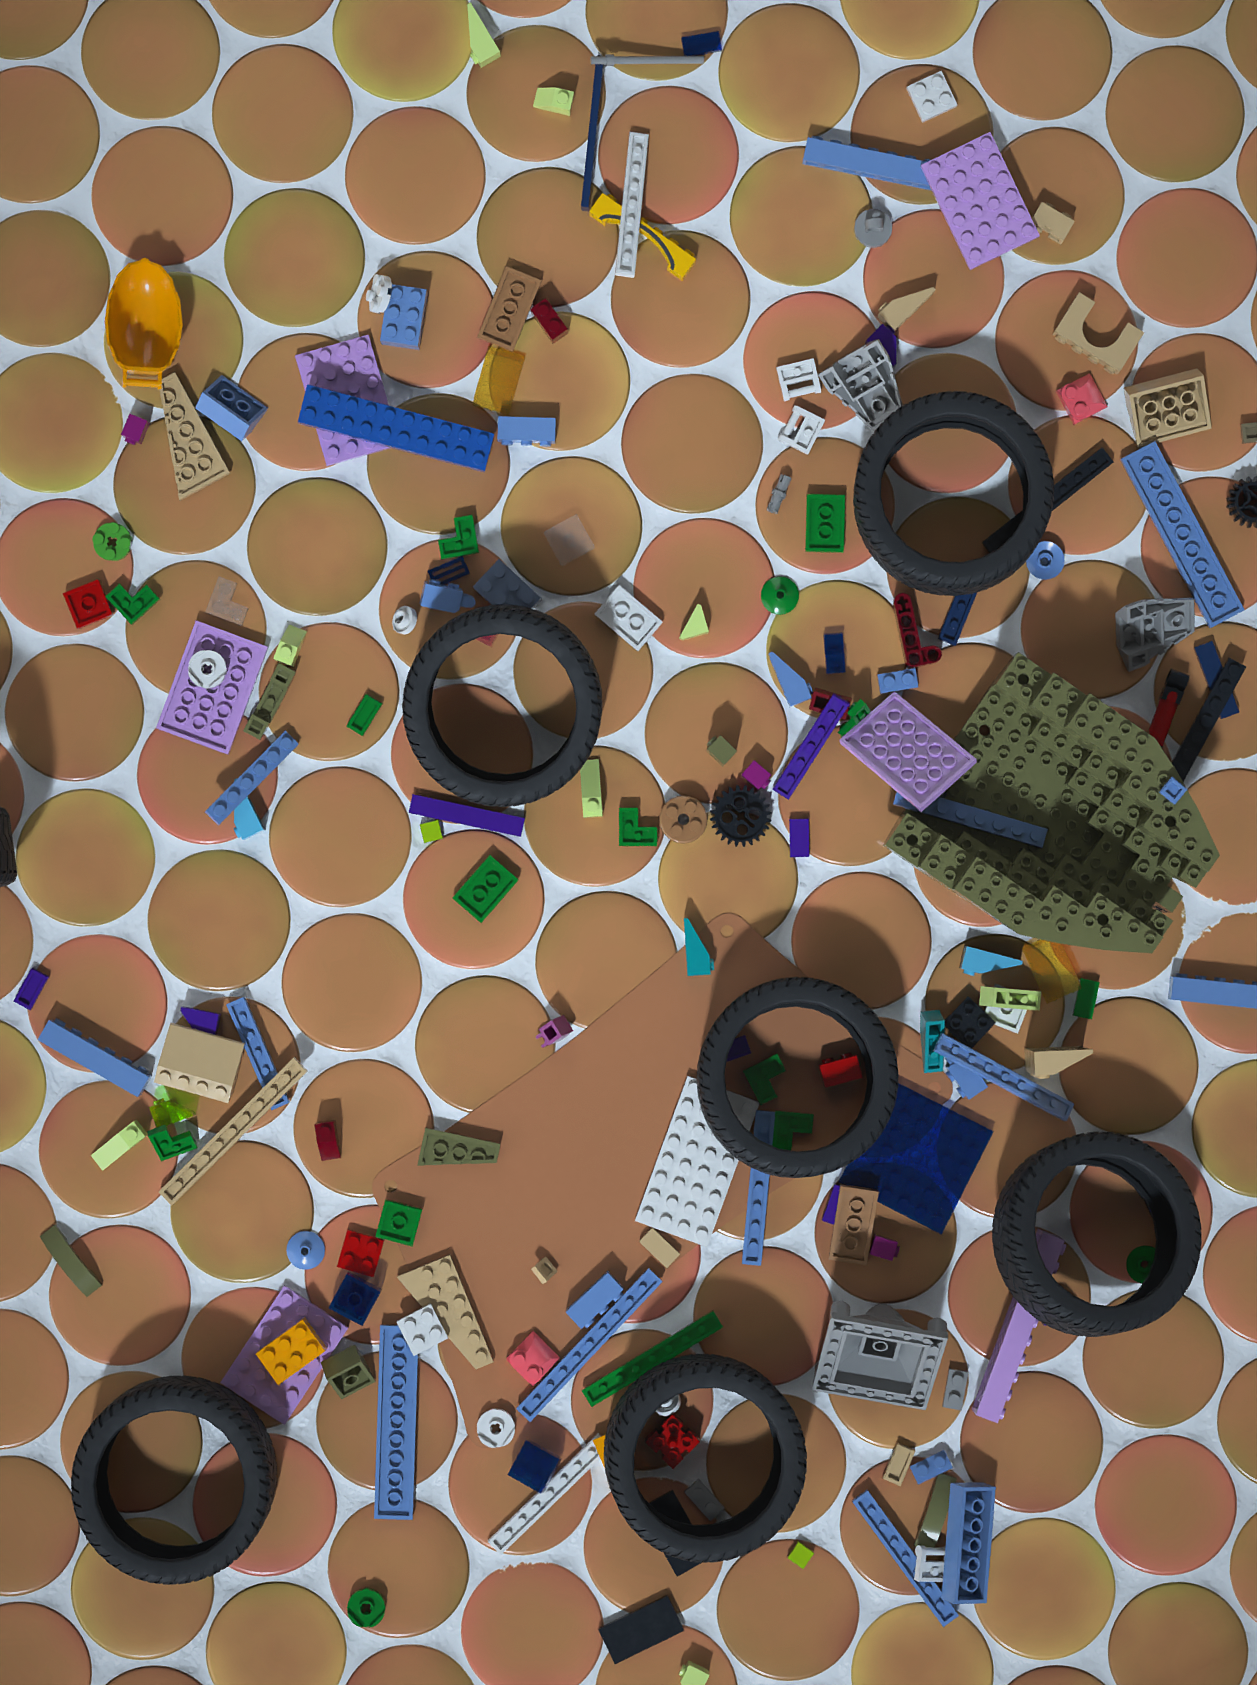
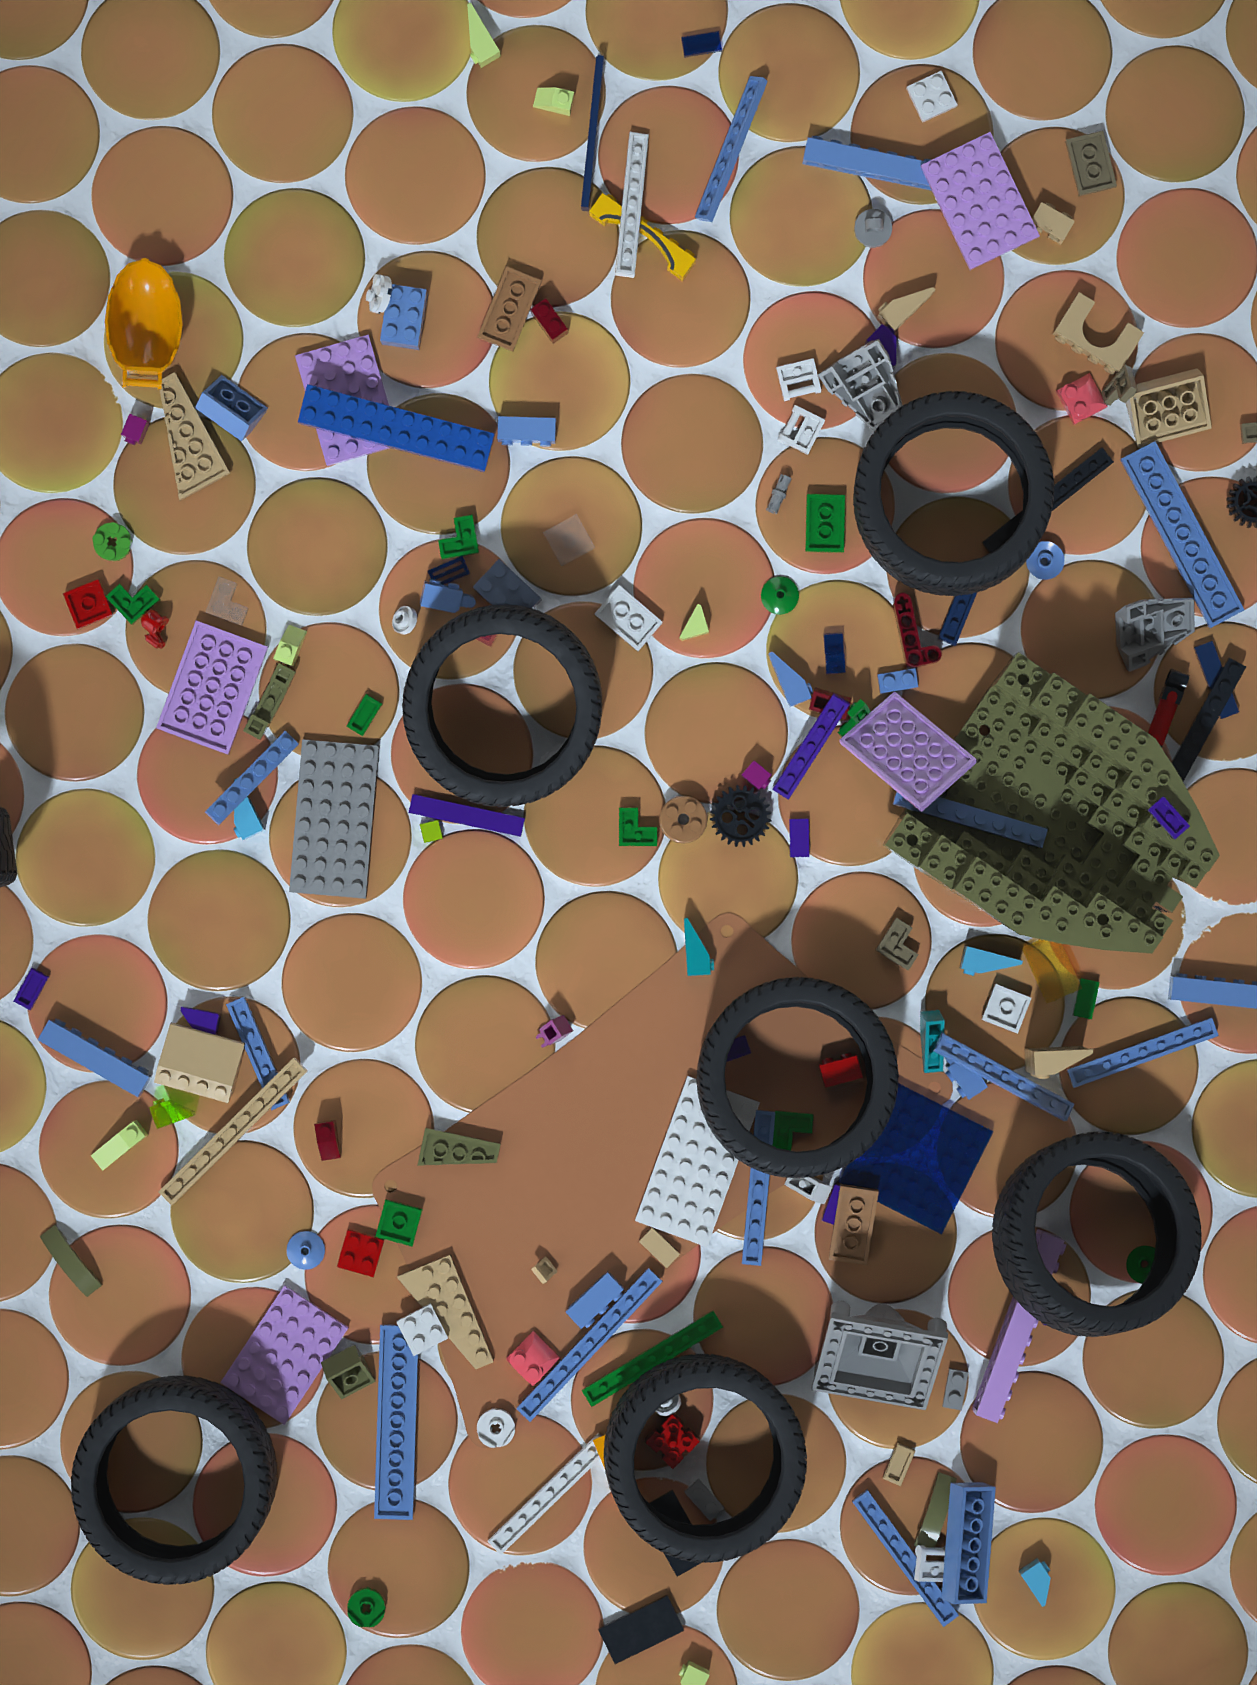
(154, 624): none -> red piece
(169, 1146): green plate -> none
(196, 669): white plate -> none
(291, 1351): light orange brick -> none
(334, 819): none -> light grey plate
(355, 1298): clear blue brick -> none
(485, 889): green plate -> none
(498, 380): clear yellow piece -> none
(534, 1466): clear blue brick -> none
(591, 789): yellowish green slope -> none
(610, 59): light grey bar -> none
(720, 750): olive brick -> none
(731, 149): none -> medium blue plate
(759, 1076): green plate -> none
(800, 1555): lime tile -> none
(810, 1188): none -> white slope
(884, 1247): magenta brick -> none
(893, 947): none -> dark tan plate
(931, 1467): medium blue plate -> none
(968, 1023): black hinge -> none
(1010, 998): yellowish green slope -> none
(1037, 1579): none -> medium azure slope
(1091, 163): none -> dark tan plate
(1120, 387): none -> dark tan plate
(1142, 1052): none -> medium blue plate
(1168, 817): none -> dark purple plate
(1173, 790): medium blue tile -> none

